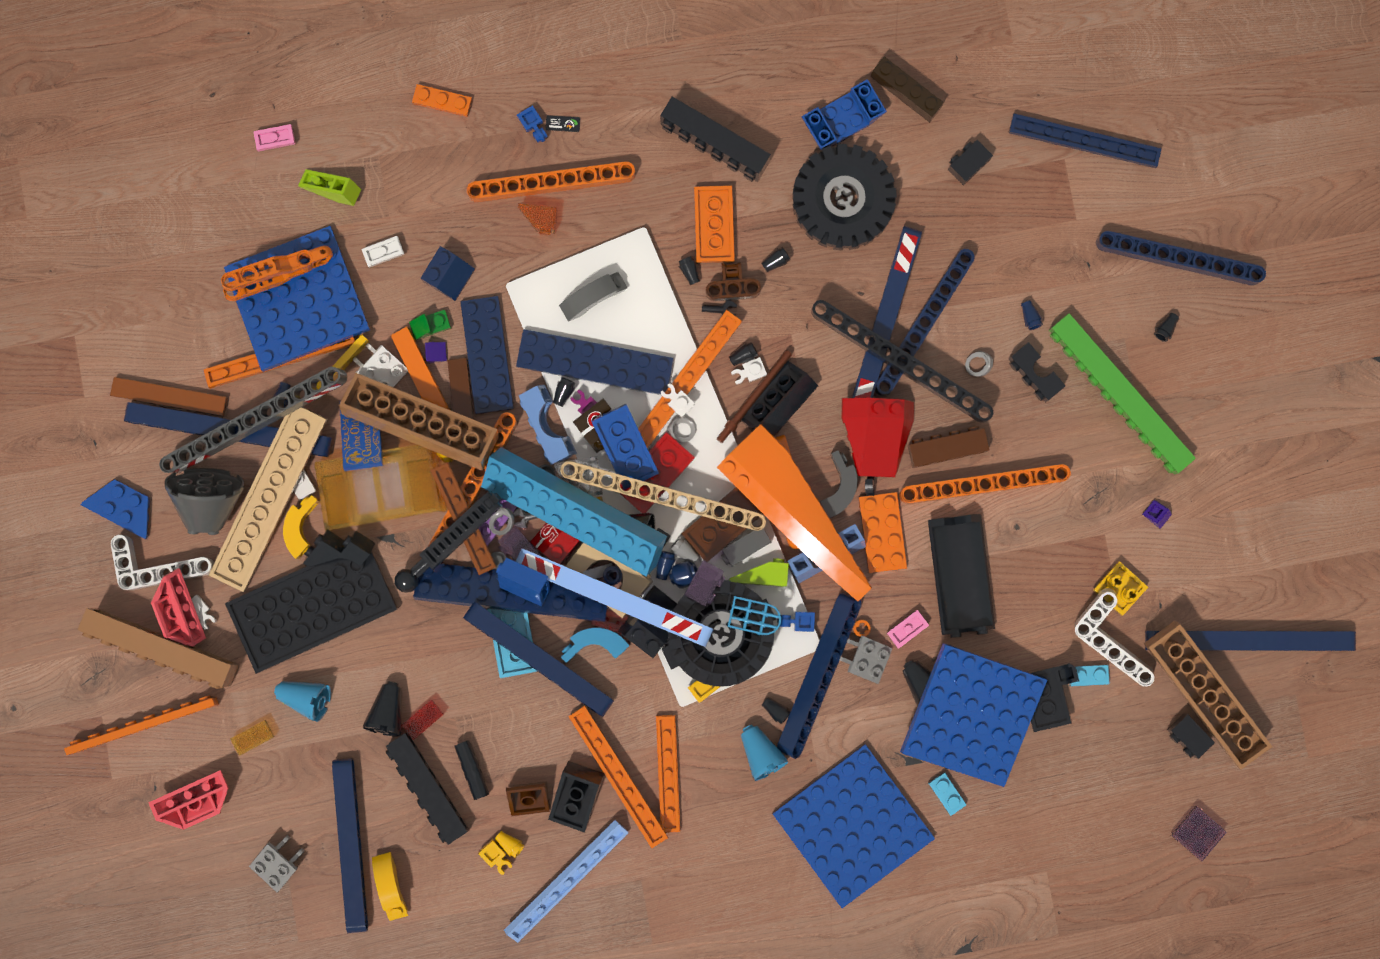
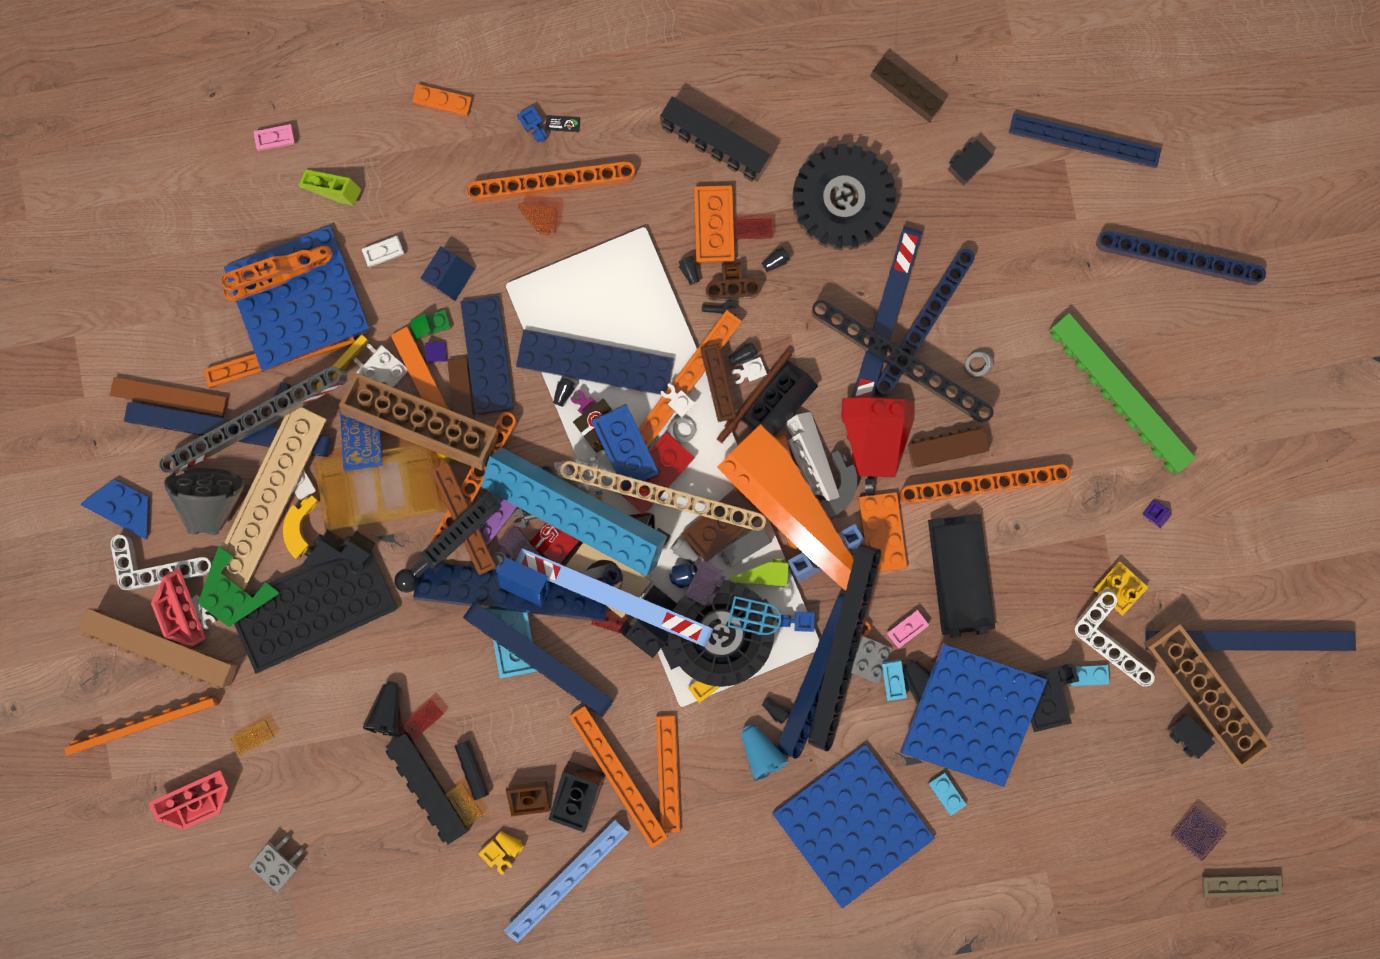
(227, 599): none -> green wing
(304, 697): dark azure cone -> none
(350, 845): dark blue beam -> none
(388, 886): yellow arch -> none
(464, 804): none -> clear yellow plate
(502, 511): light grey piece -> none
(536, 404): medium blue arch -> none
(591, 295): dark grey arch -> none
(606, 638): dark azure arch -> none
(665, 565): dark blue cone -> none
(718, 382): none -> reddish brown tile
(753, 228): none -> clear red plate
(811, 456): none -> white wedge
(844, 116): blue slope -> none
(844, 647): none -> black beam
(894, 680): none -> medium azure plate
(1031, 316): dark blue cone -> none
(1044, 387): black arch -> none
(1166, 328): black cone -> none
(1242, 885): none -> dark tan plate

